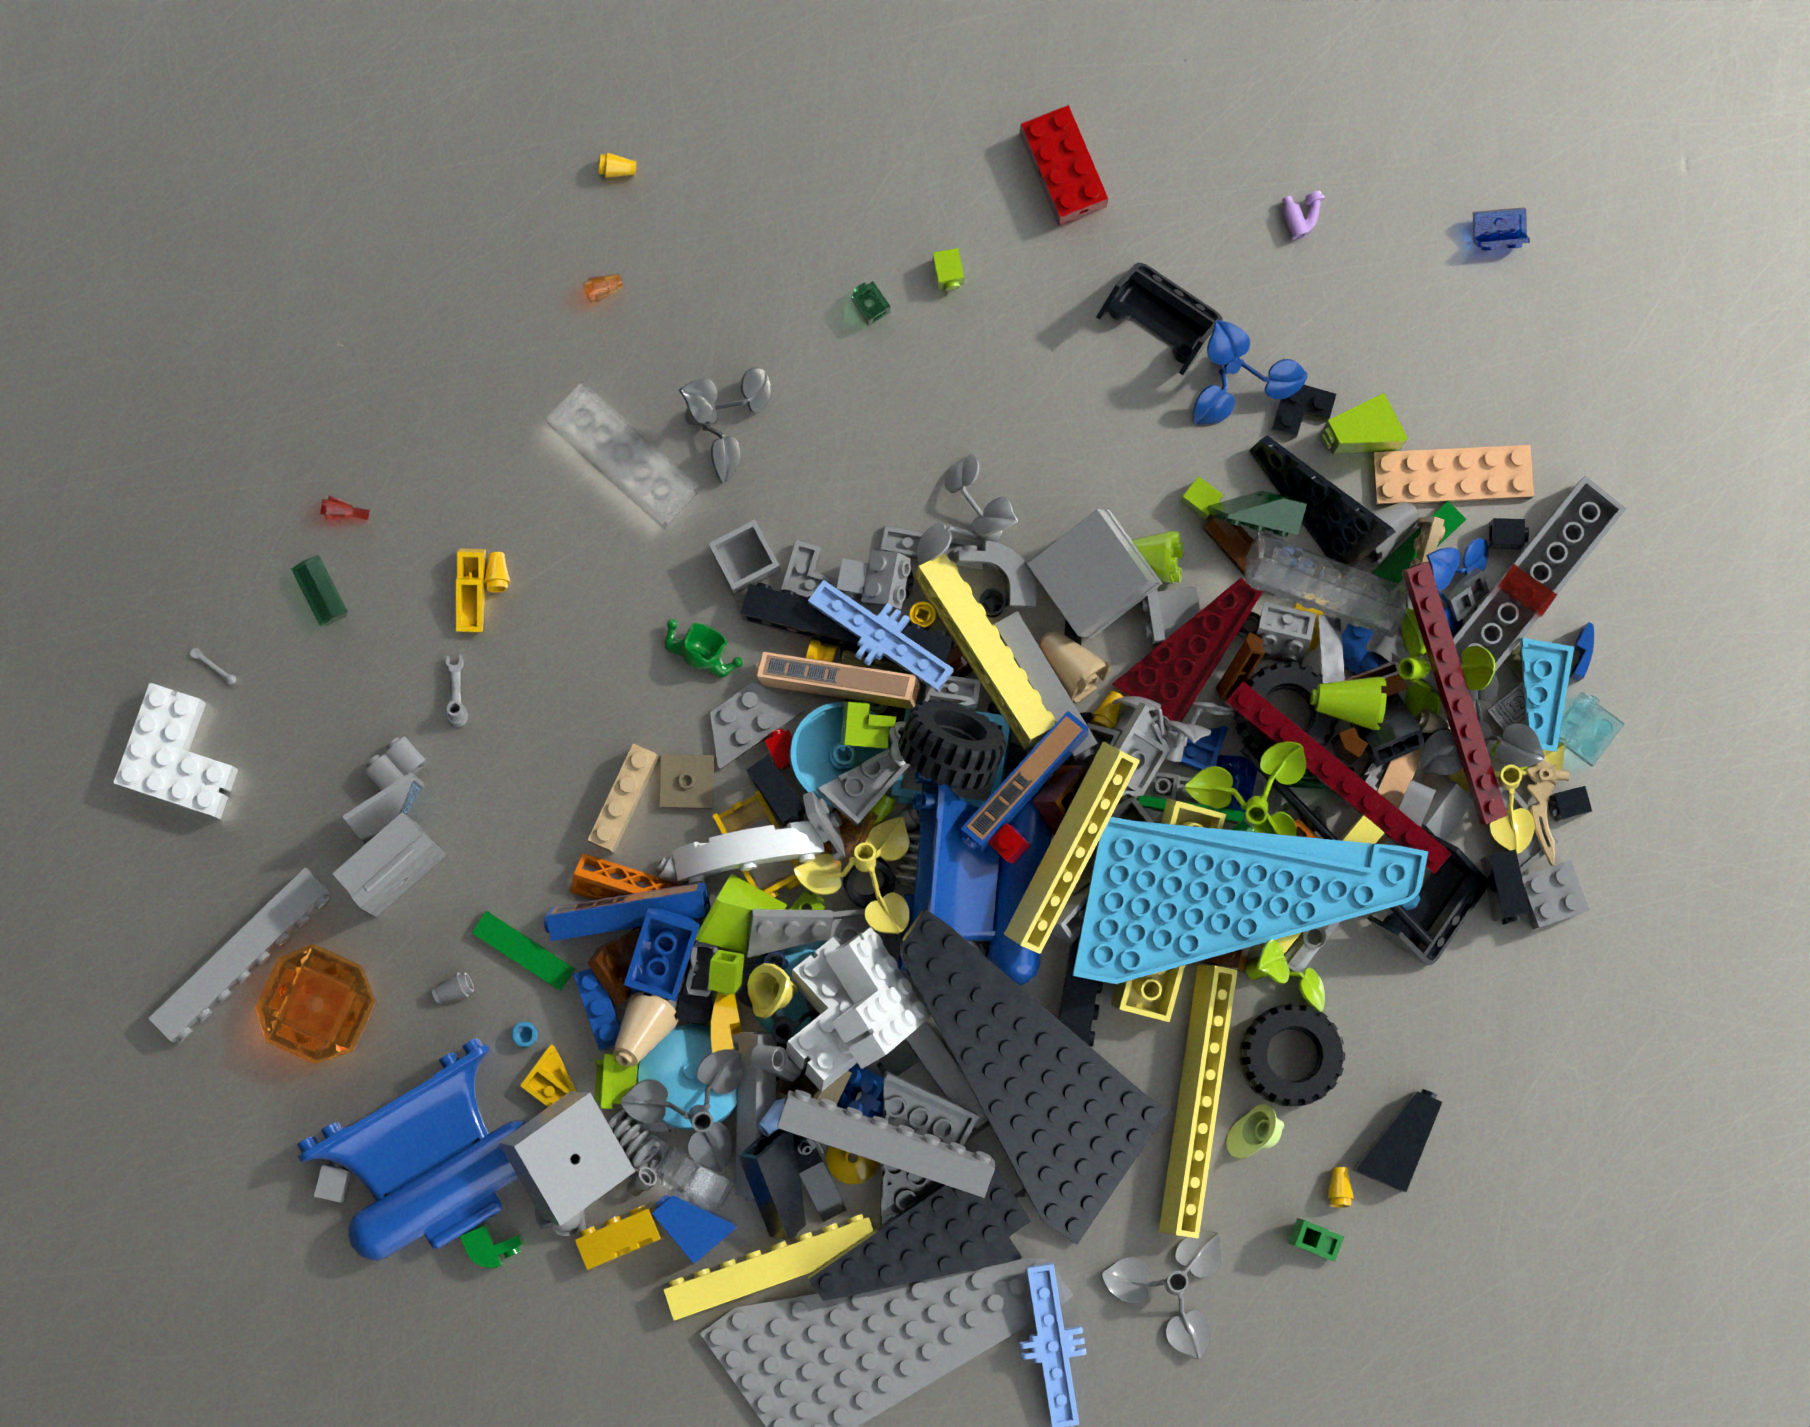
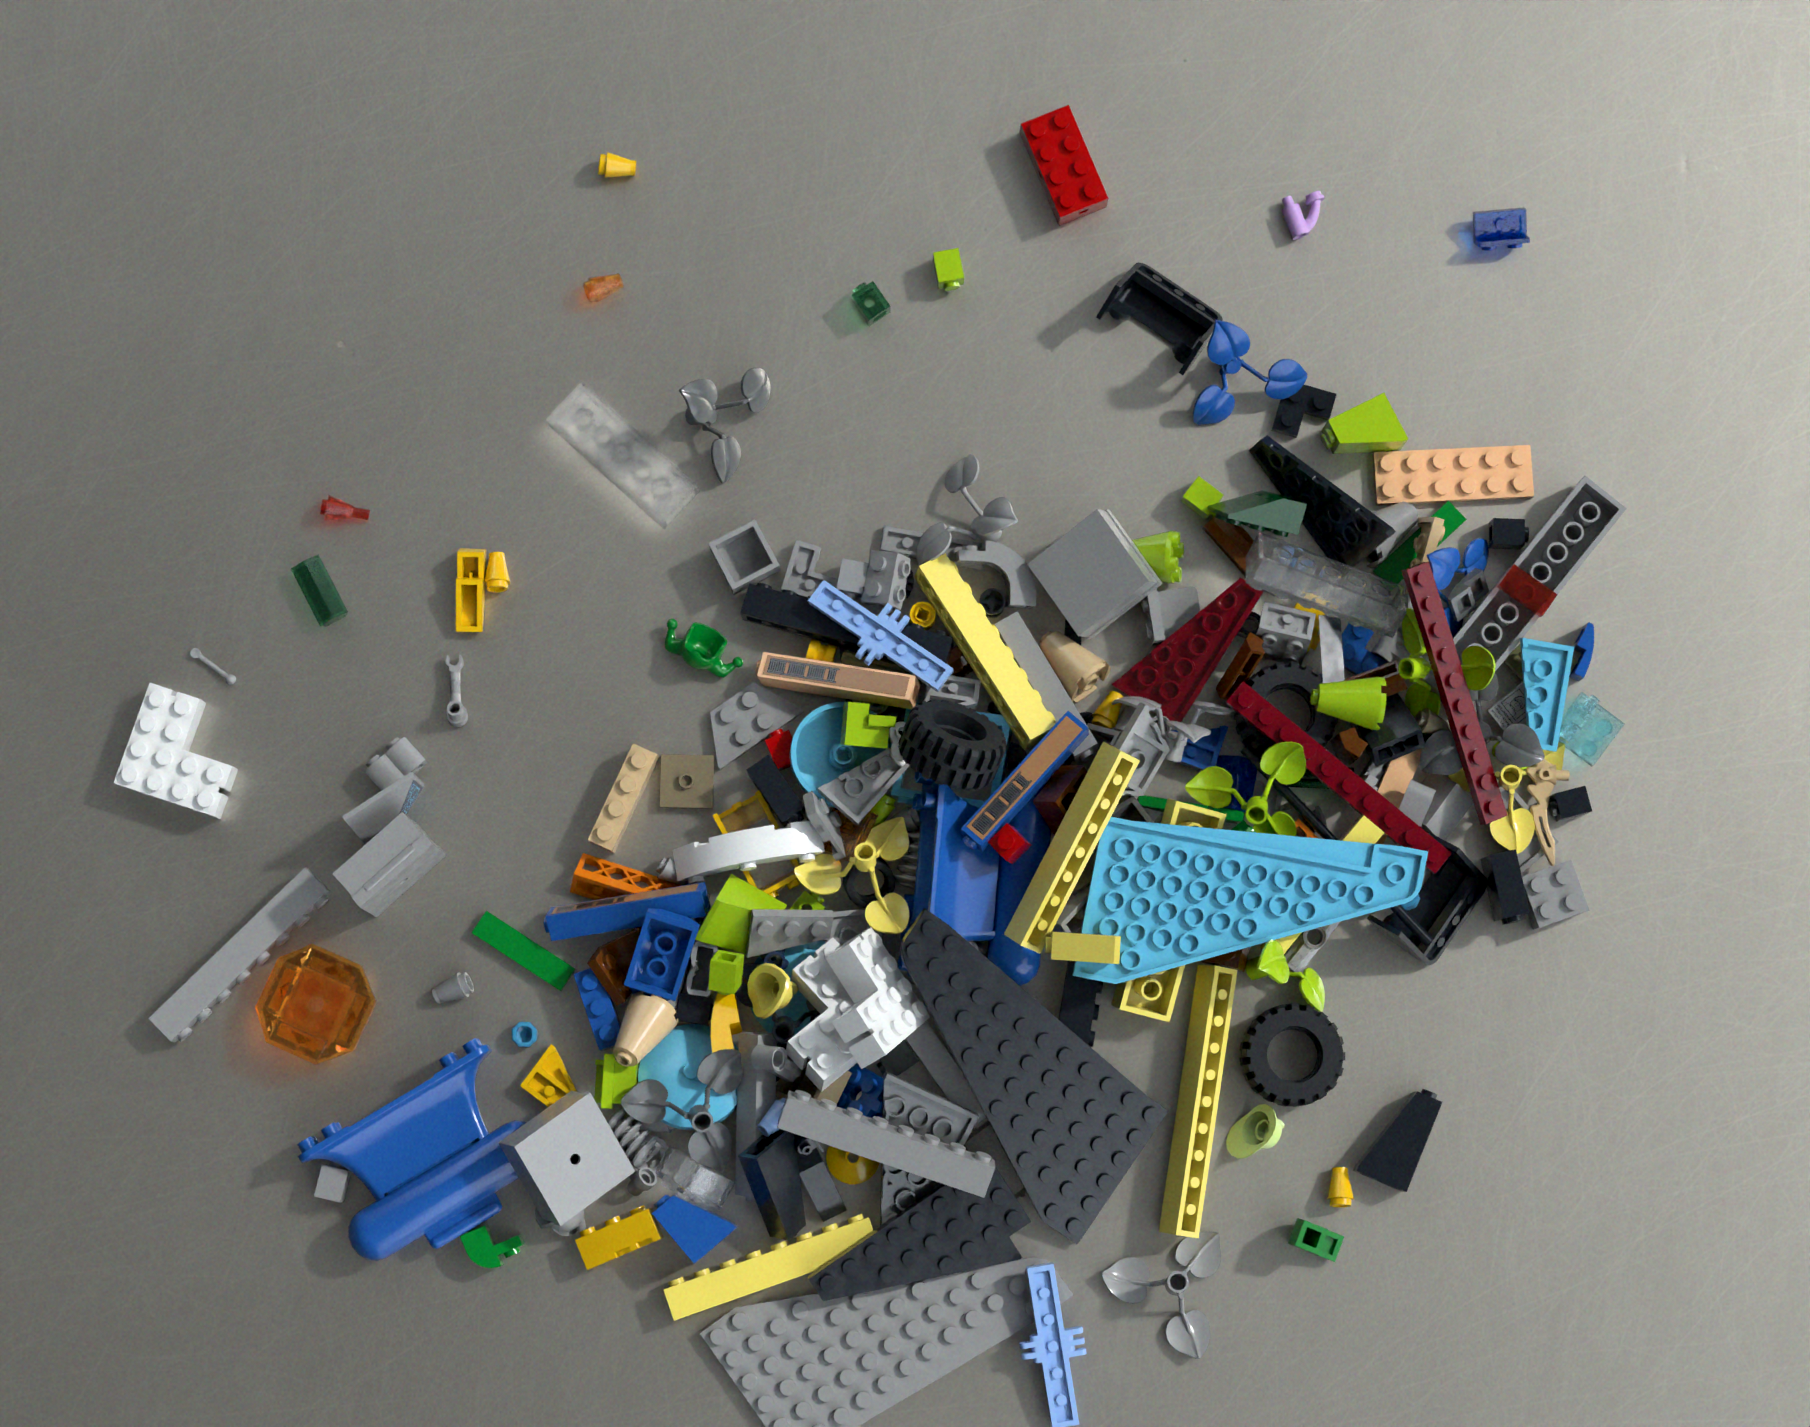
(1083, 947): none -> light yellow slope
(1171, 787): light grey slope -> none

